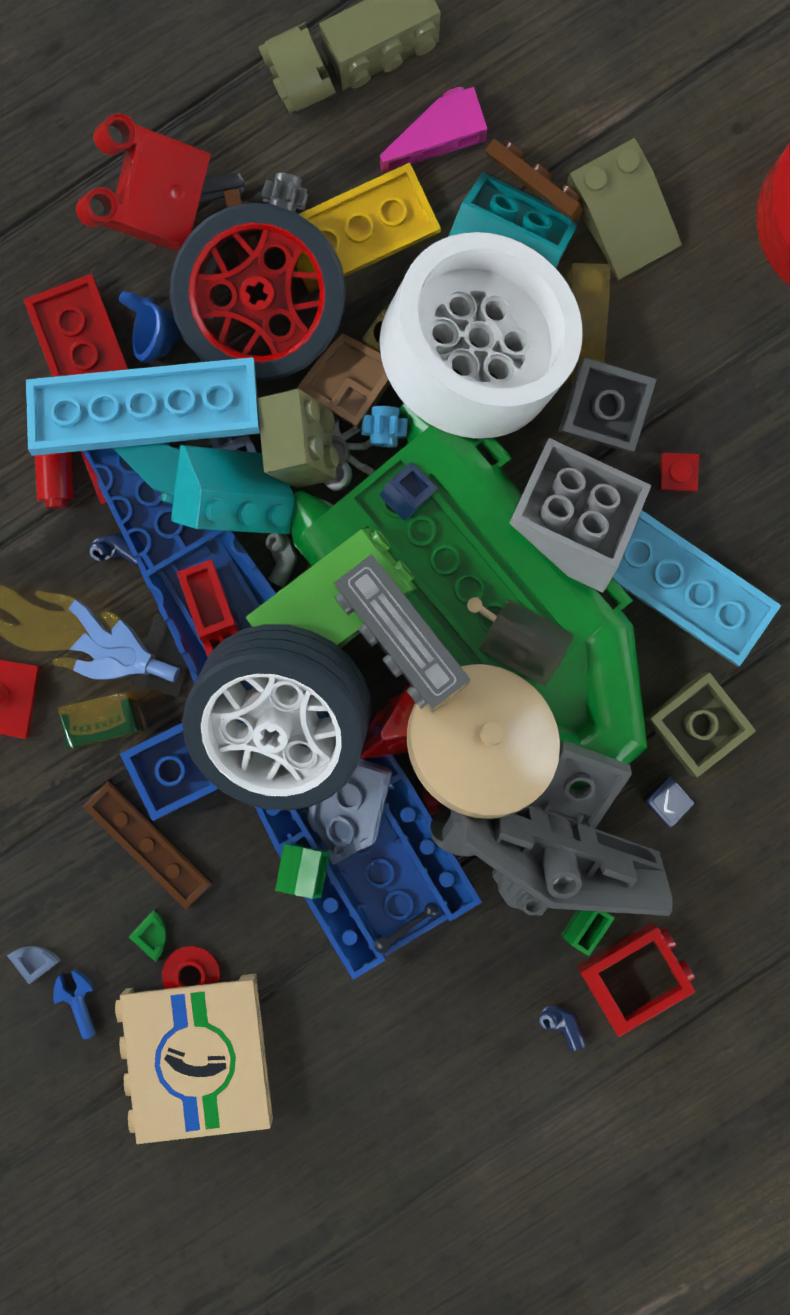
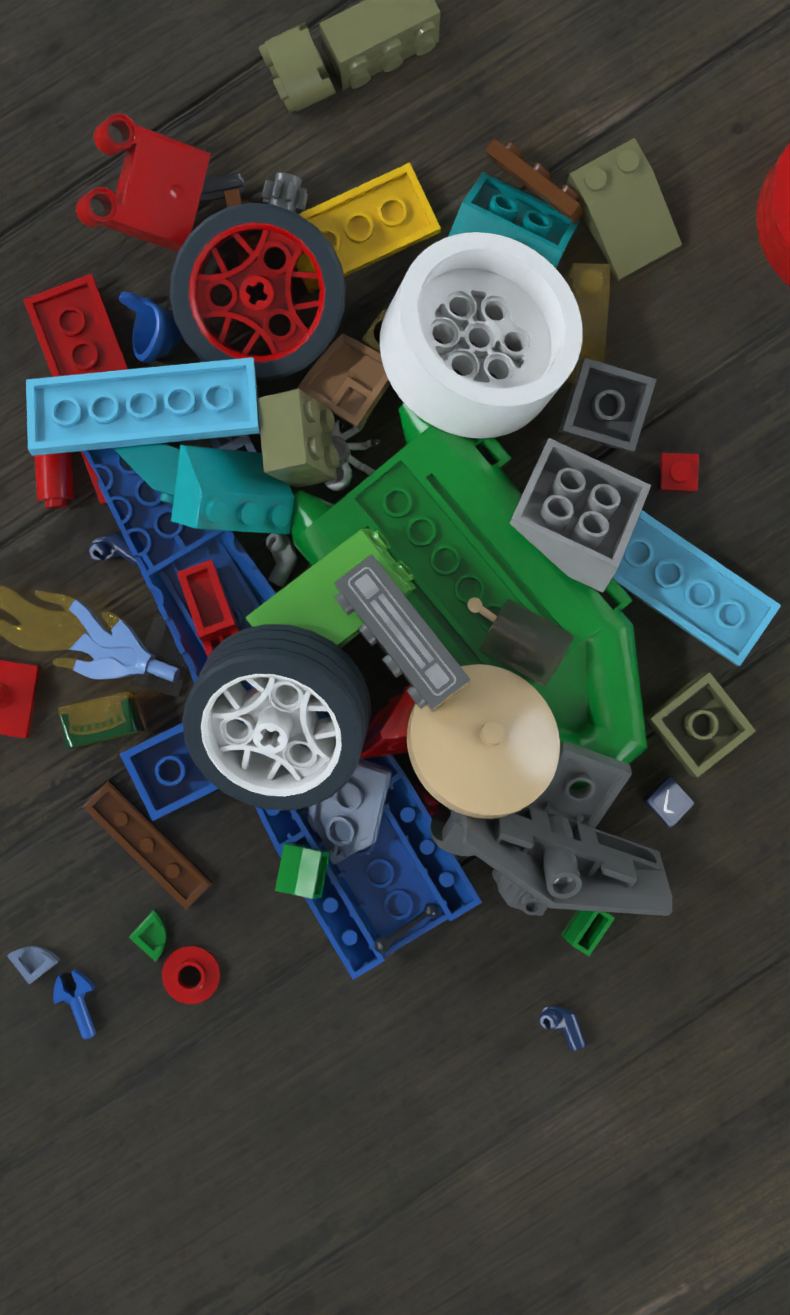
(194, 1060): tan panel -> none
(384, 426): dark azure gear -> none
(408, 491): dark blue slope -> none
(444, 127): dark pink slope -> none
(620, 950): red window -> none

